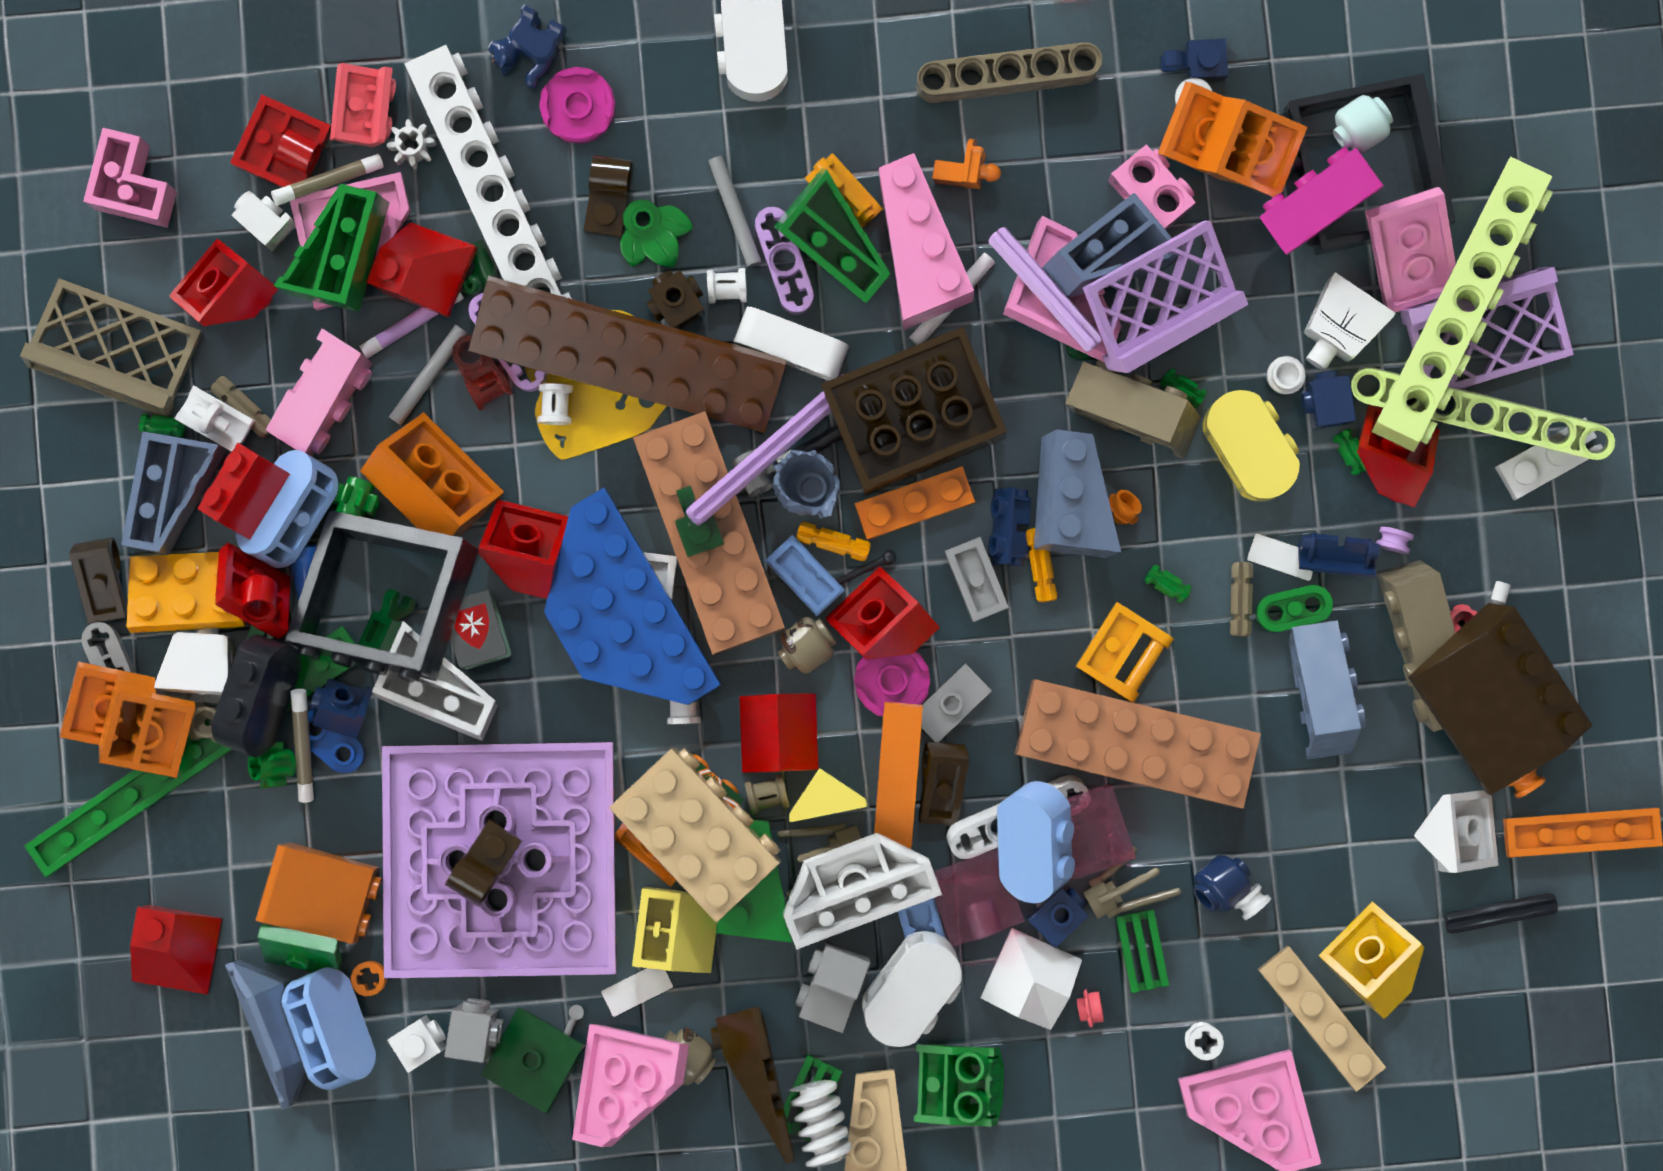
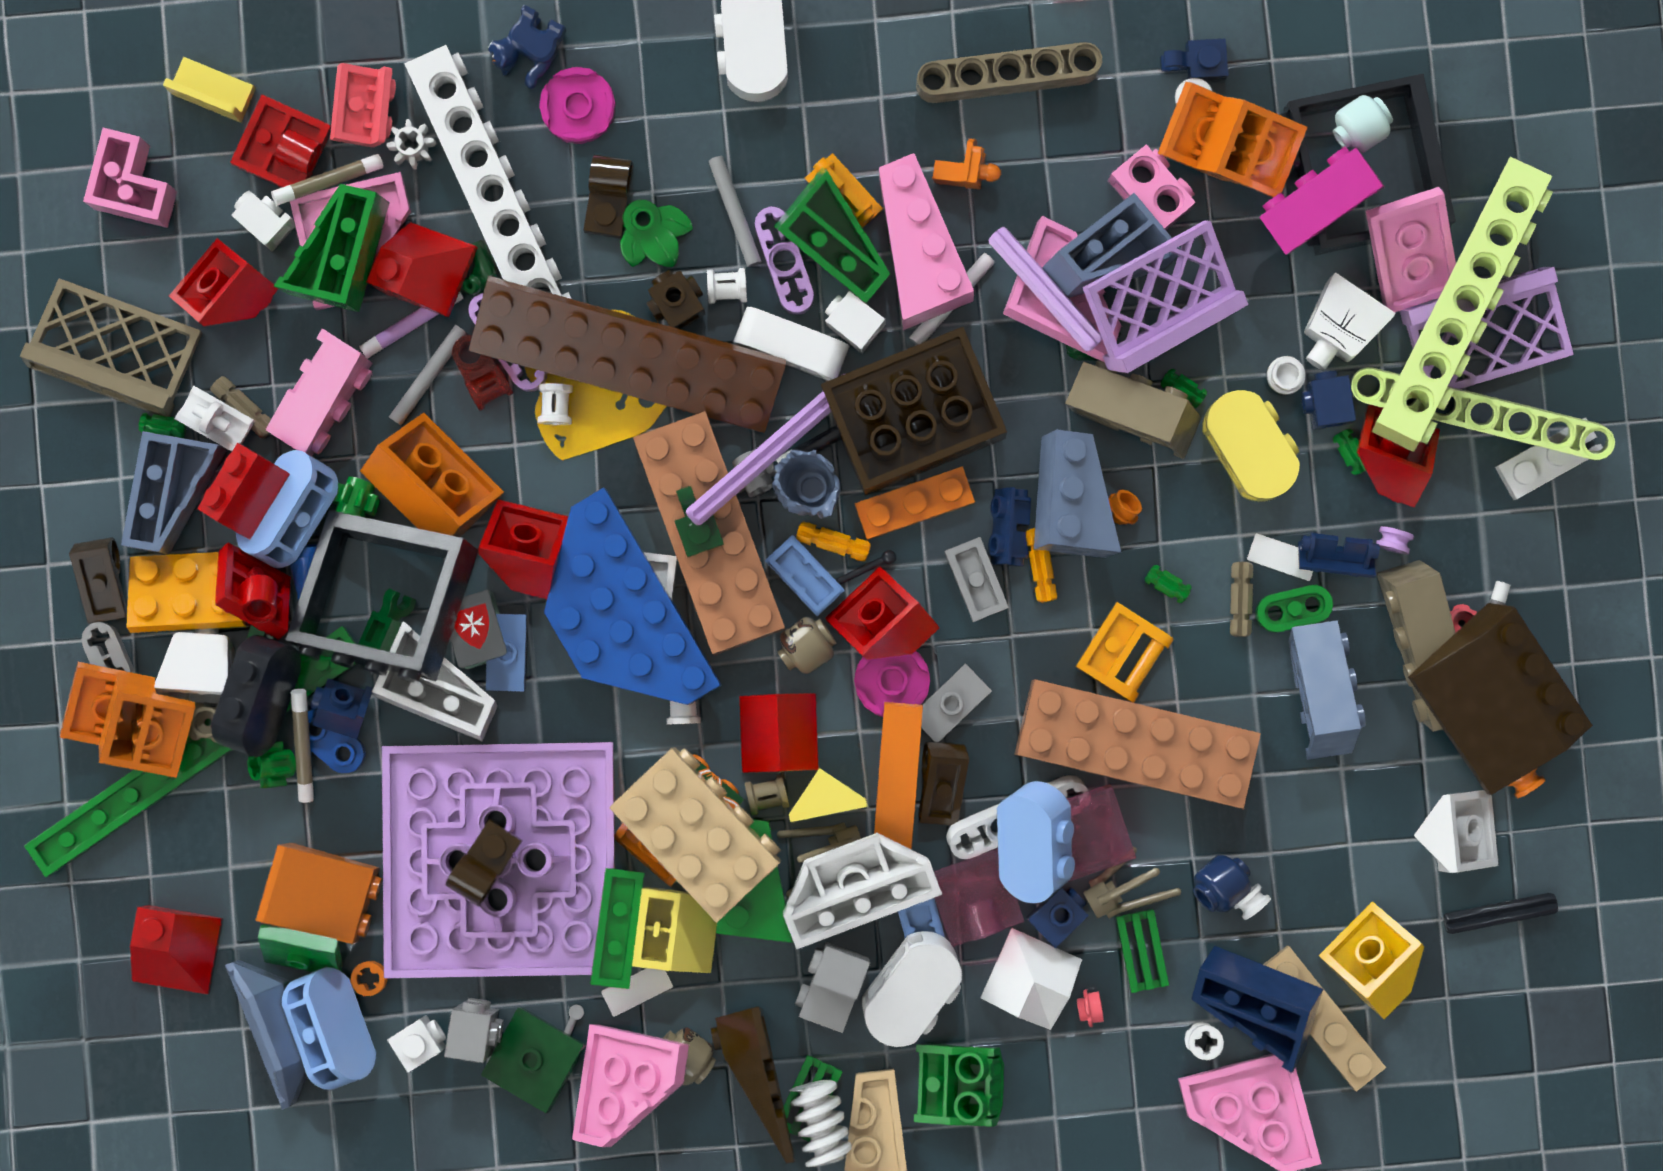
(211, 89): none -> light yellow panel
(509, 671): none -> medium blue plate
(617, 928): none -> green plate
(854, 321): none -> white brick
(1260, 1002): none -> dark blue wedge
(1582, 832): orange plate -> none

